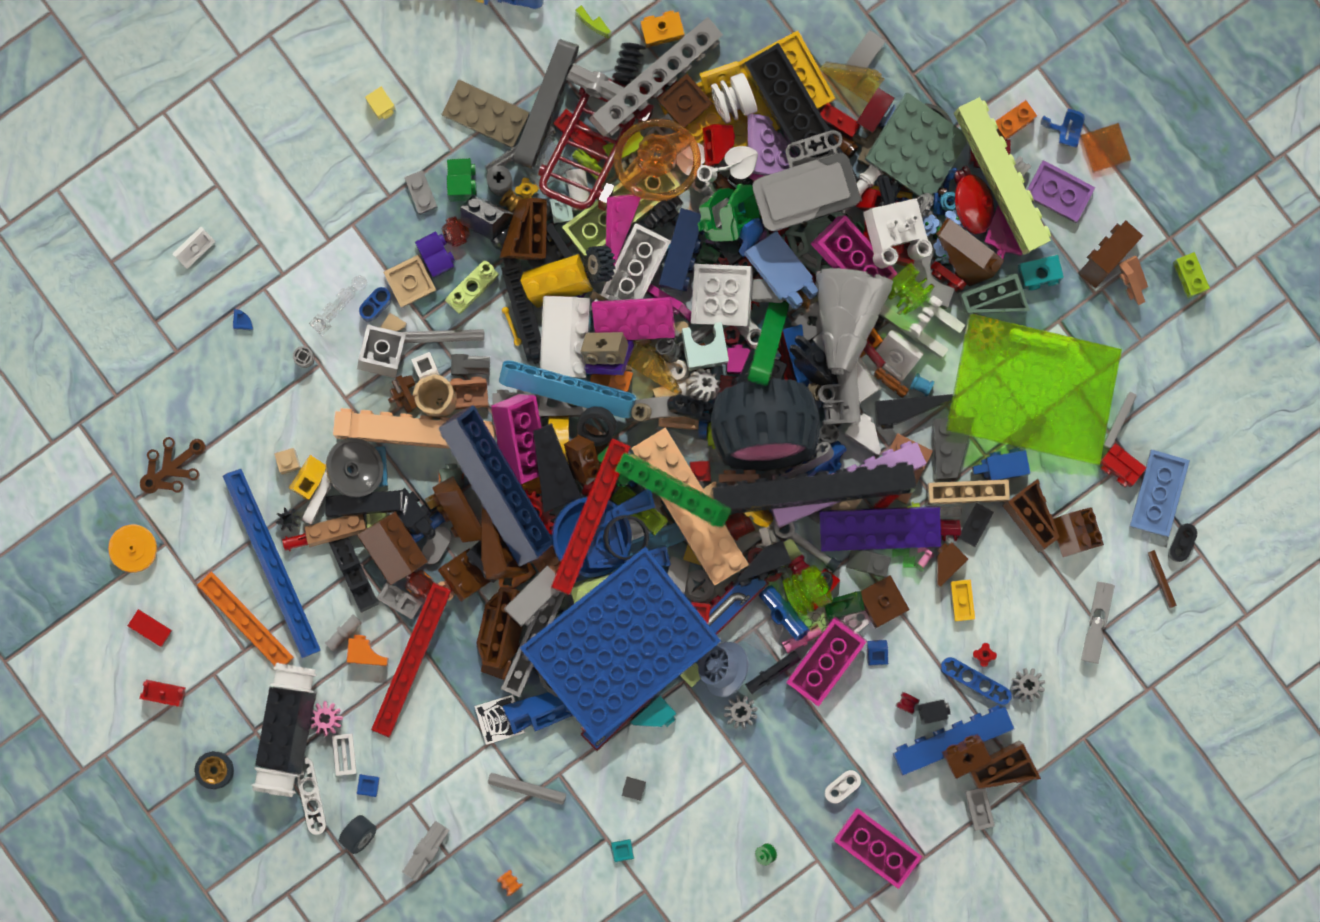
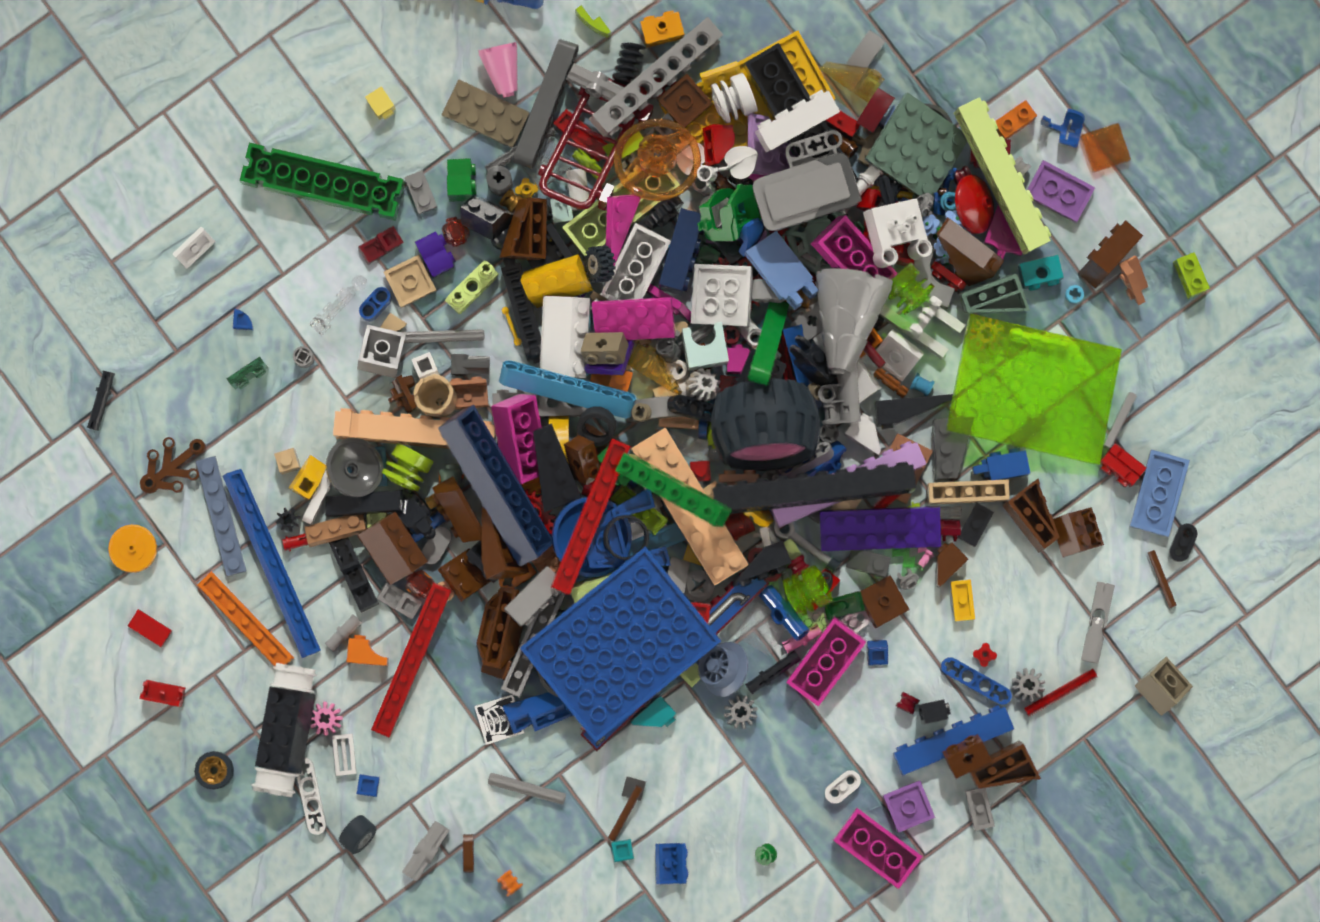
(103, 392): none -> black pin
(221, 516): none -> sand blue plate
(254, 369): none -> clear green plate
(322, 181): none -> green brick
(380, 245): none -> dark red slope
(407, 467): none -> lime wheel
(468, 853): none -> reddish brown beam
(501, 67): none -> bright pink cone
(625, 813): none -> reddish brown bar
(671, 863): none -> blue bracket
(796, 121): none -> white brick
(908, 806): none -> medium lavender plate
(909, 580): none -> light grey plate
(1060, 692): none -> red axle
(1078, 290): none -> medium azure bush
(1163, 686): none -> dark tan slope

